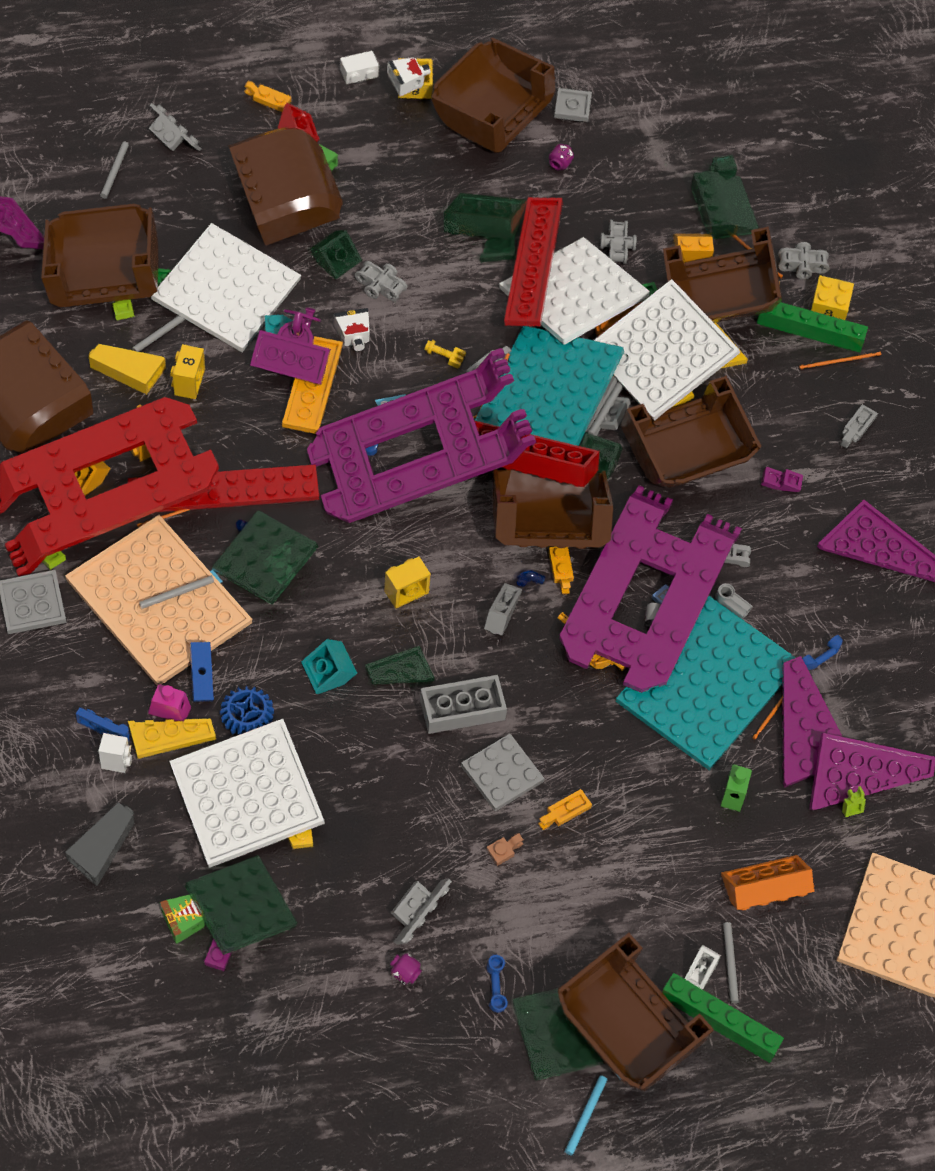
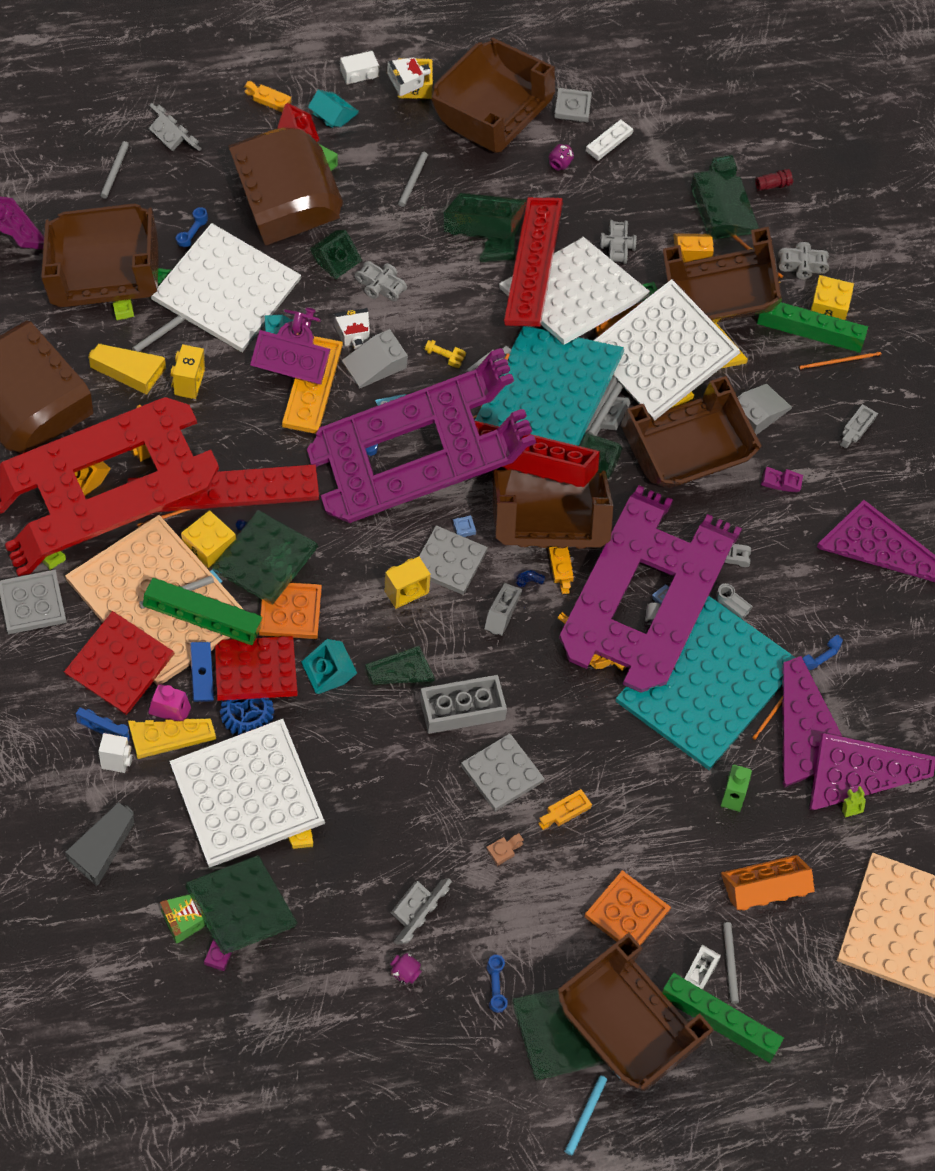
(119, 662): none -> red plate
(200, 217): none -> blue bar
(202, 611): none -> green brick
(208, 538): none -> yellow brick
(256, 670): none -> red plate
(293, 613): none -> orange plate
(332, 108): none -> teal slope
(376, 359): none -> light grey slope
(413, 178): none -> light grey bar
(452, 559): none -> light grey plate
(464, 526): none -> medium blue tile
(609, 140): none -> white plate
(627, 909): none -> orange plate
(763, 407): none -> light grey slope
(774, 180): none -> dark red axle

